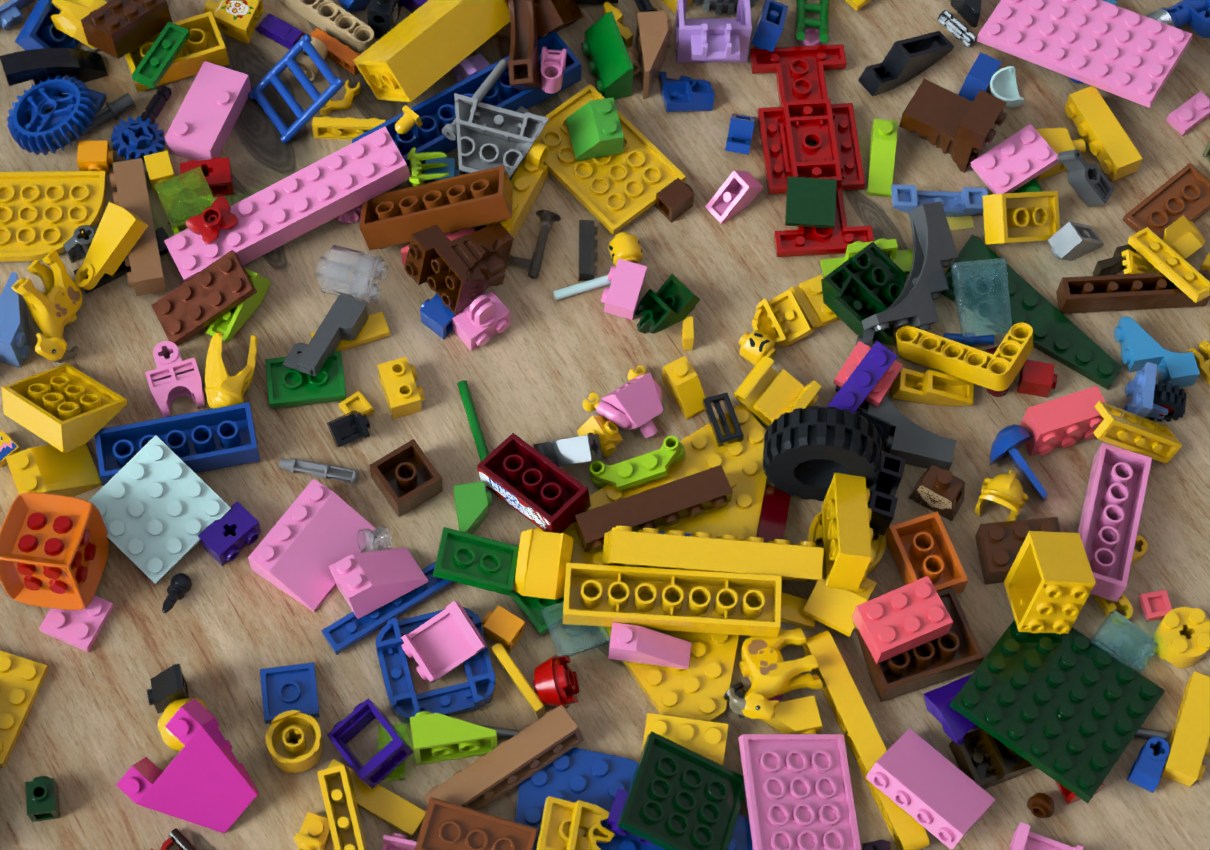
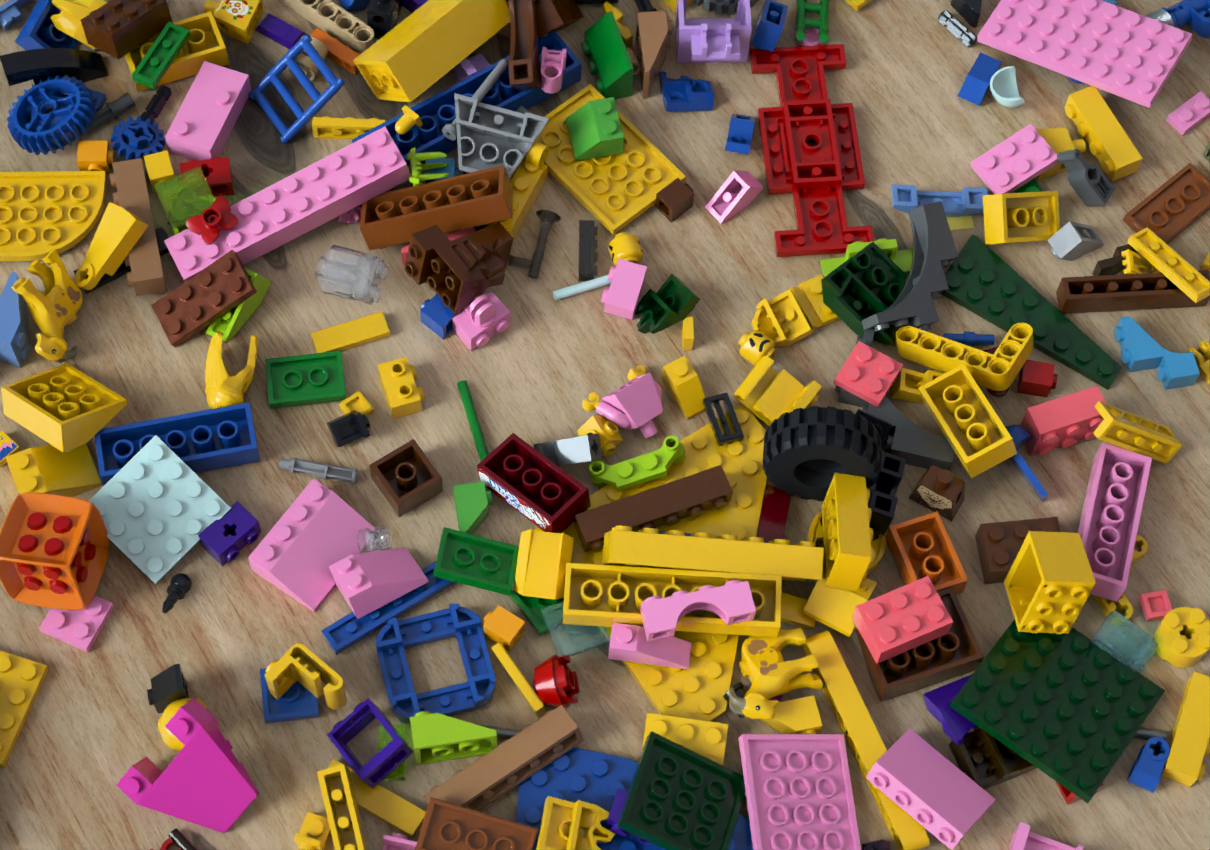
(42, 799): dark green brick -> none
(84, 244): dark grey piece -> none
(173, 378): bright pink piece -> none
(299, 756): yellow brick -> none
(306, 668): none -> yellow piece
(342, 322): dark grey piece -> none
(344, 104): yellow arm -> none
(443, 642): bright pink panel -> none
(730, 602): none -> bright pink arch
(810, 202): dark green tile -> none
(864, 378): dark purple plate -> none
(881, 157): lime slope -> none
(905, 61): black slope -> none
(953, 121): reddish brown brick -> none
(967, 420): none -> yellow brick
(982, 297): clear light blue slope -> none
(1004, 490): yellow helmet -> none
(1041, 805): reddish brown plate -> none
(1154, 398): medium blue plate -> none
(1183, 237): yellow slope -> none

